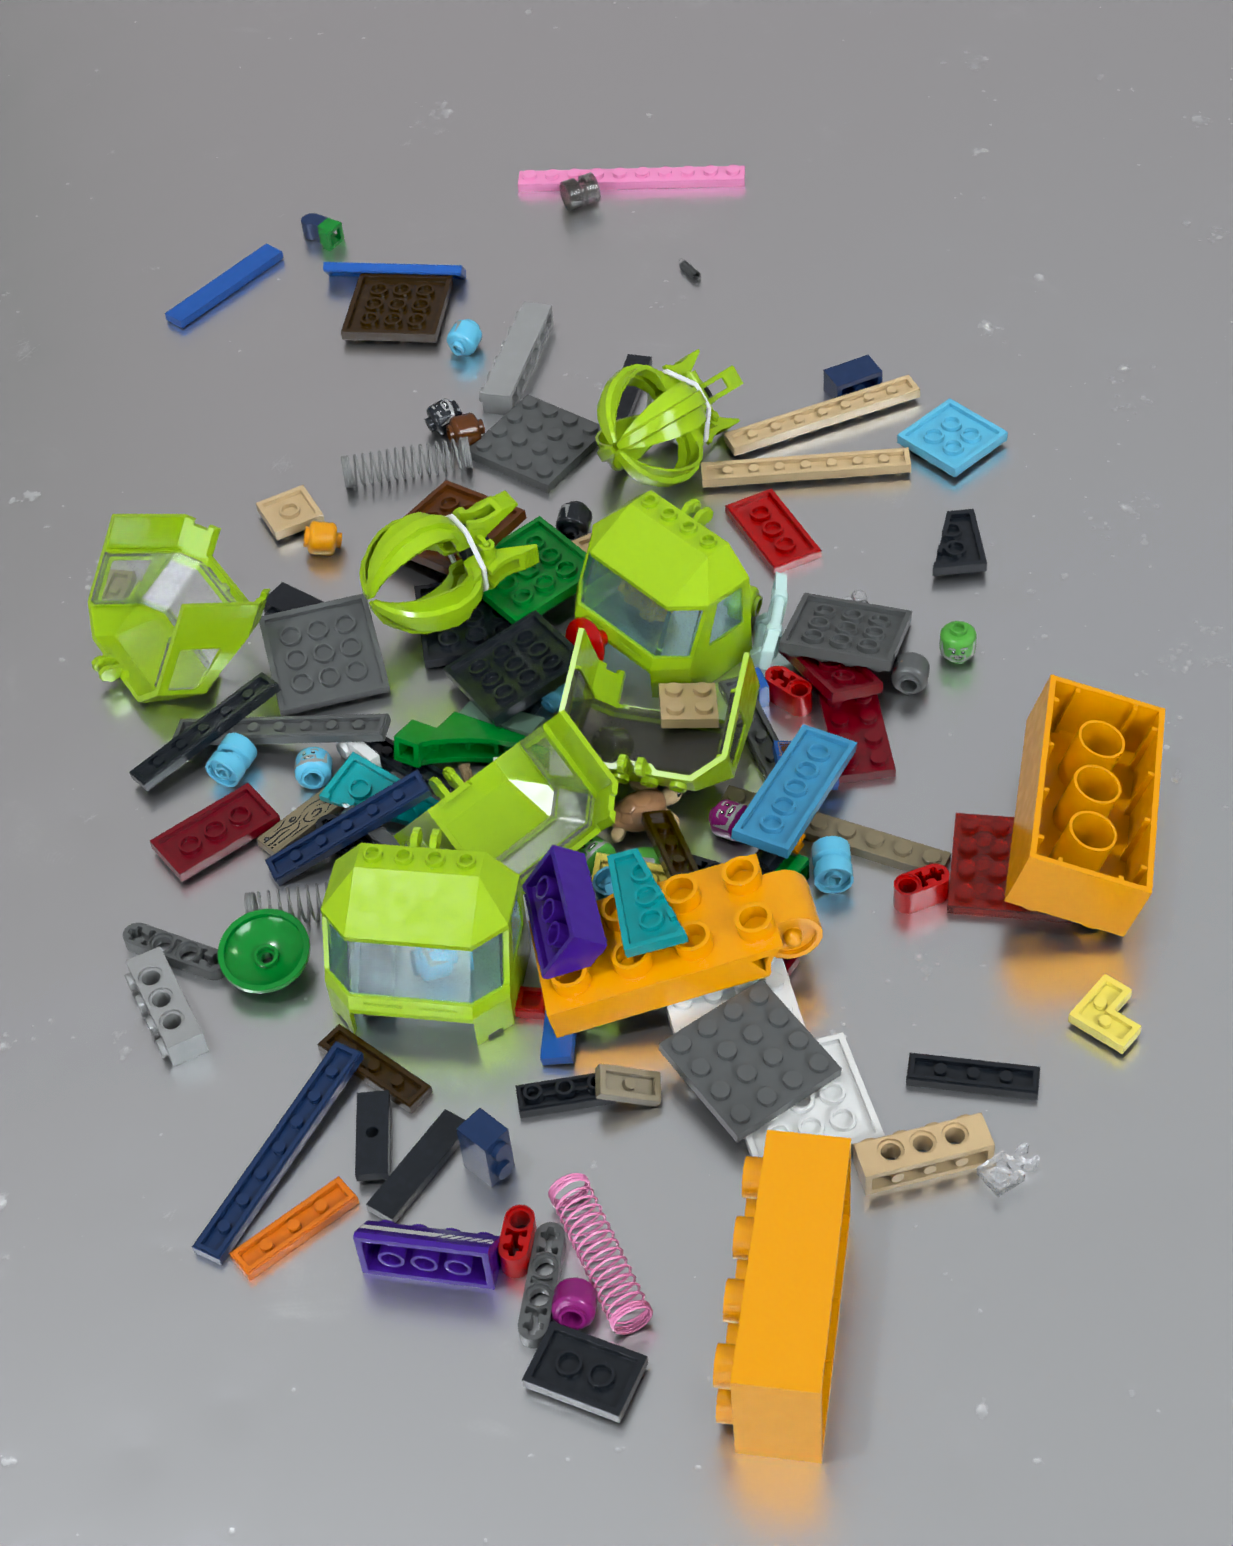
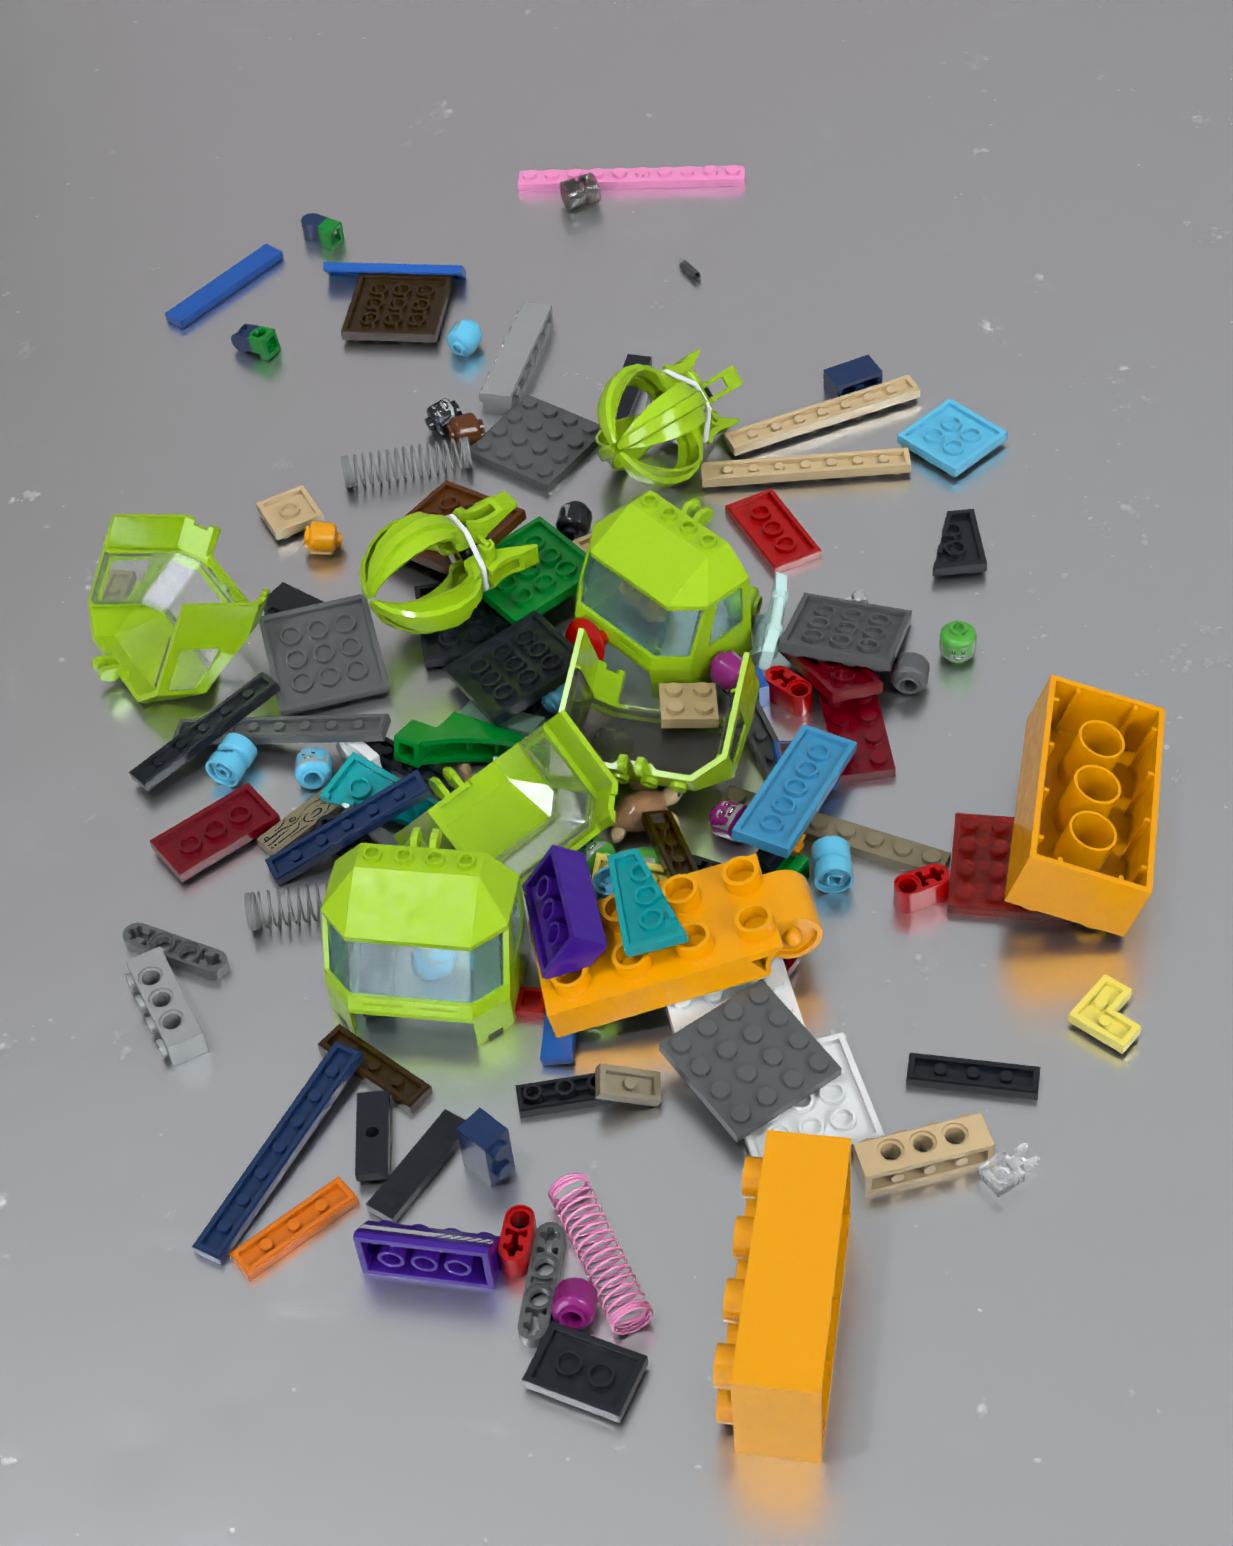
(257, 340): none -> green leg
(259, 937): green dish -> none
(726, 669): none -> magenta head

